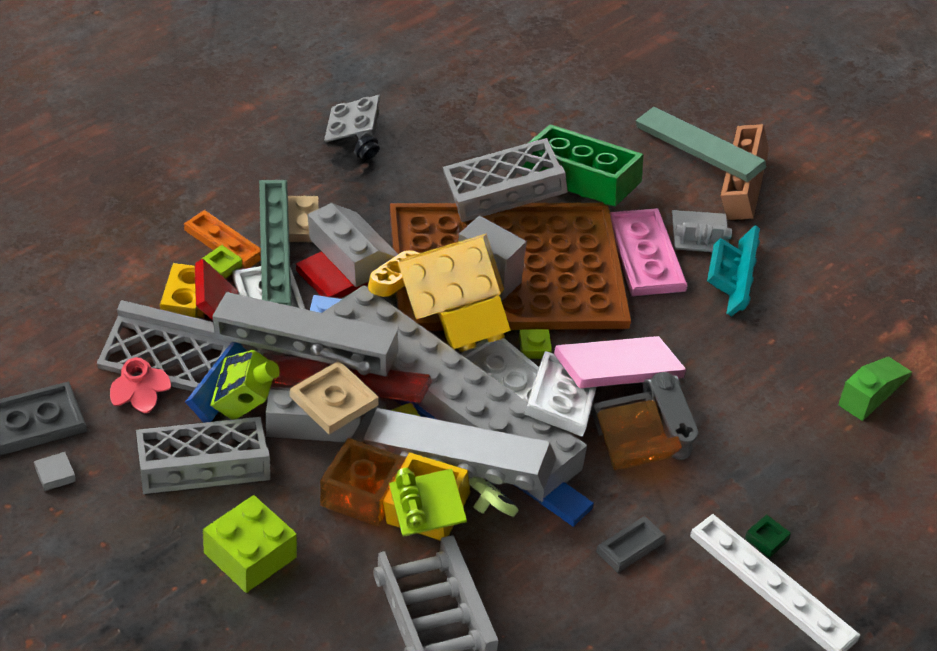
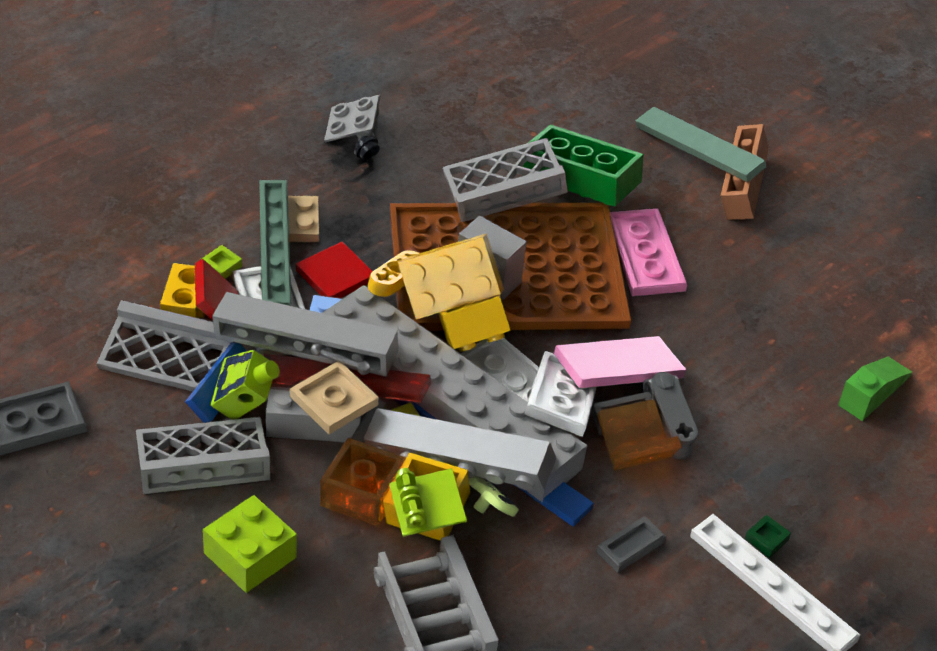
(54, 471): light grey tile -> none
(139, 389): coral plate -> none
(216, 233): orange tile -> none
(348, 242): light grey slope -> none
(535, 342): lime plate -> none
(699, 230): light grey hinge -> none
(733, 269): teal bracket -> none

